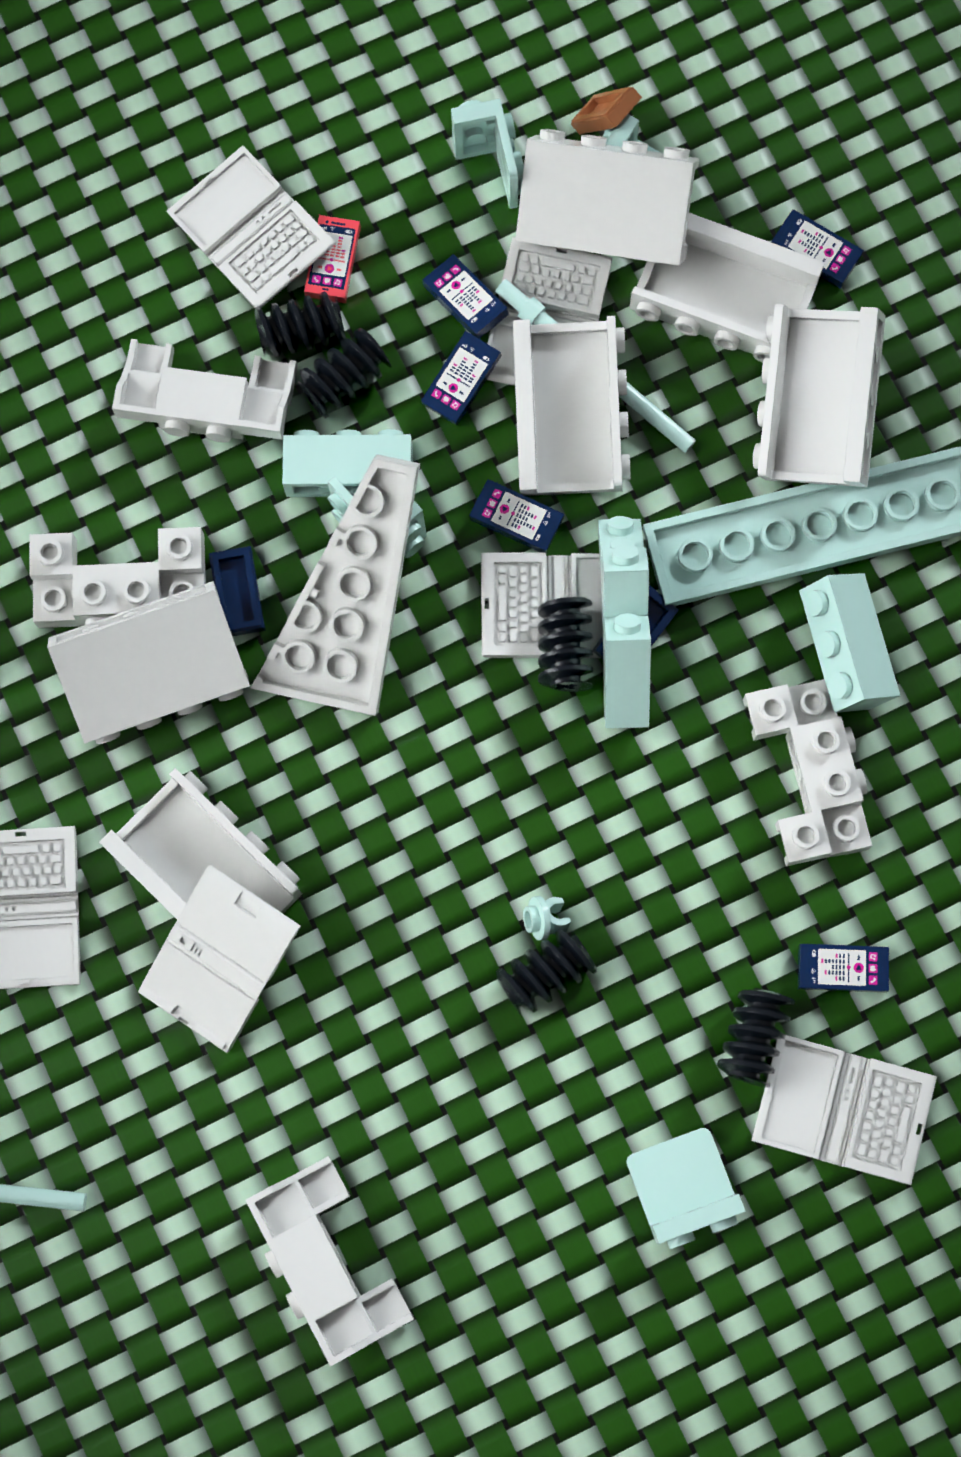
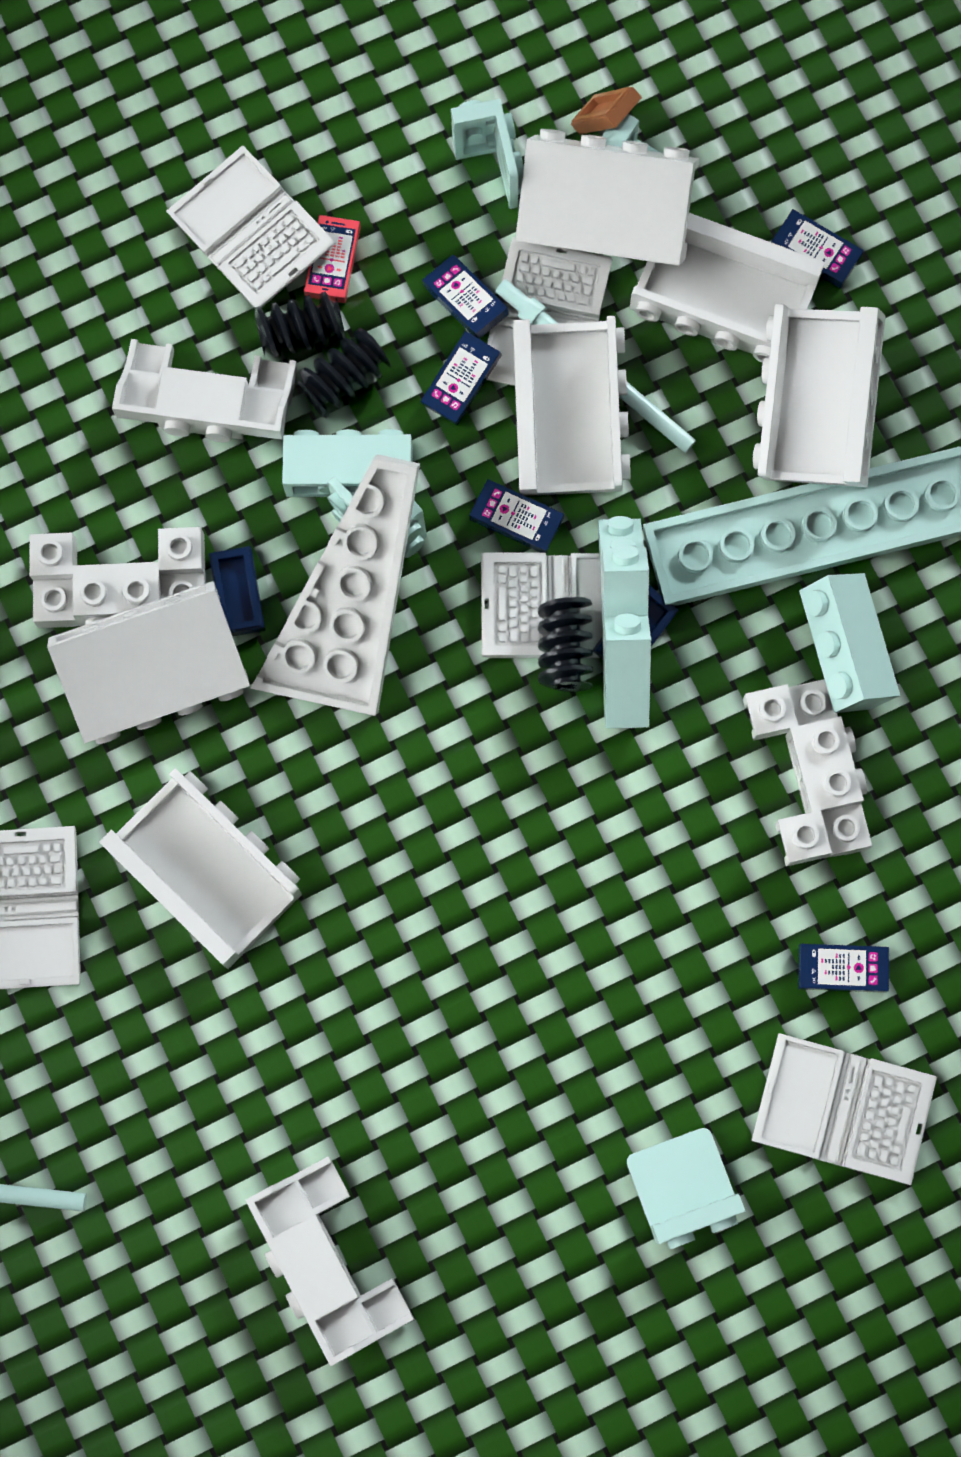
(218, 958): white piece -> none
(540, 921): light aqua plate -> none
(545, 971): black piece -> none
(754, 1035): black piece -> none

